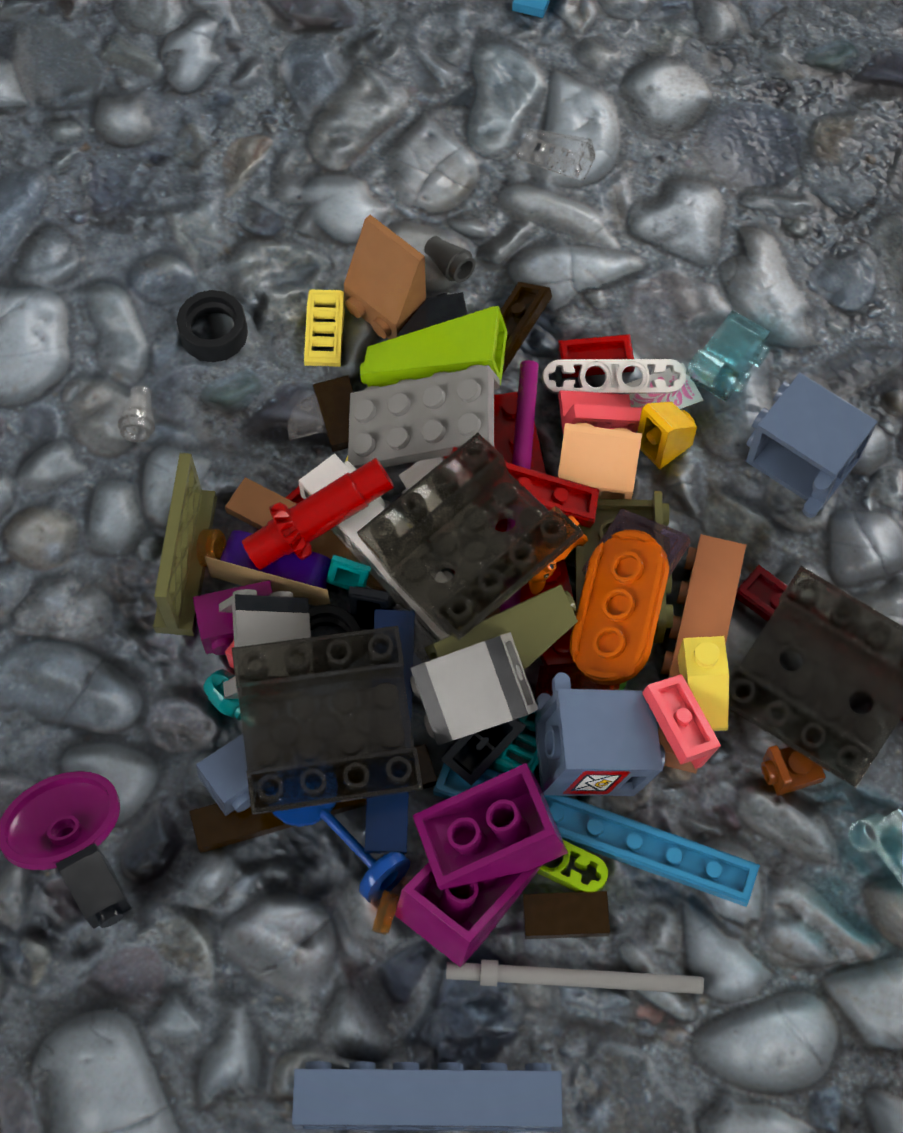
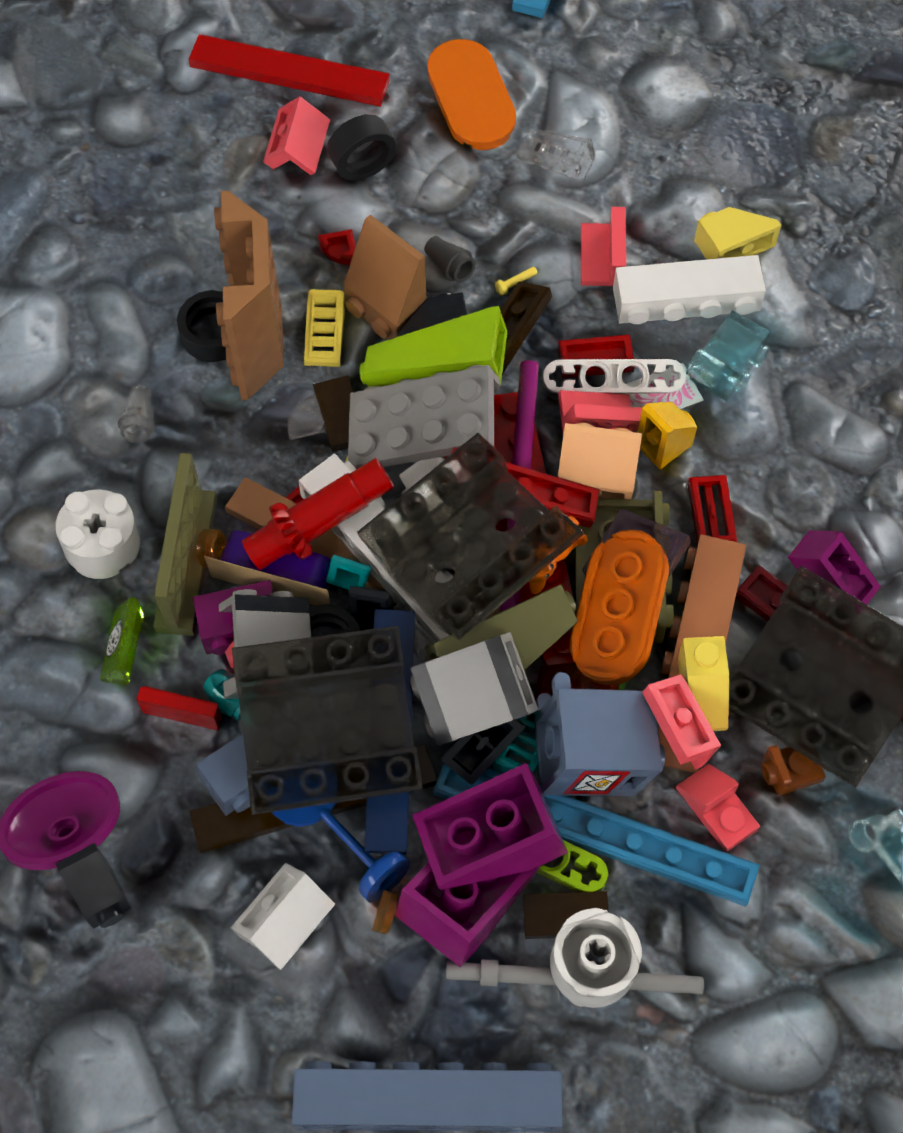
(97, 533): none -> white brick
(122, 643): none -> clear neon green slope
(179, 708): none -> red tile
(252, 301): none -> medium nougat slope
(283, 915): none -> white panel
(289, 70): none -> red tile
(297, 136): none -> coral panel
(338, 246): none -> red tile
(354, 134): none -> black tyre
(471, 94): none -> orange tile
(502, 287): none -> light yellow piece
(603, 249): none -> coral panel
(606, 936): none -> white brick
(688, 289): none -> white brick
(707, 482): none -> red tile
(718, 807): none -> coral slope
(735, 233): none -> light yellow slope
(809, 441): sand blue container -> none
(835, 561): none -> magenta arch

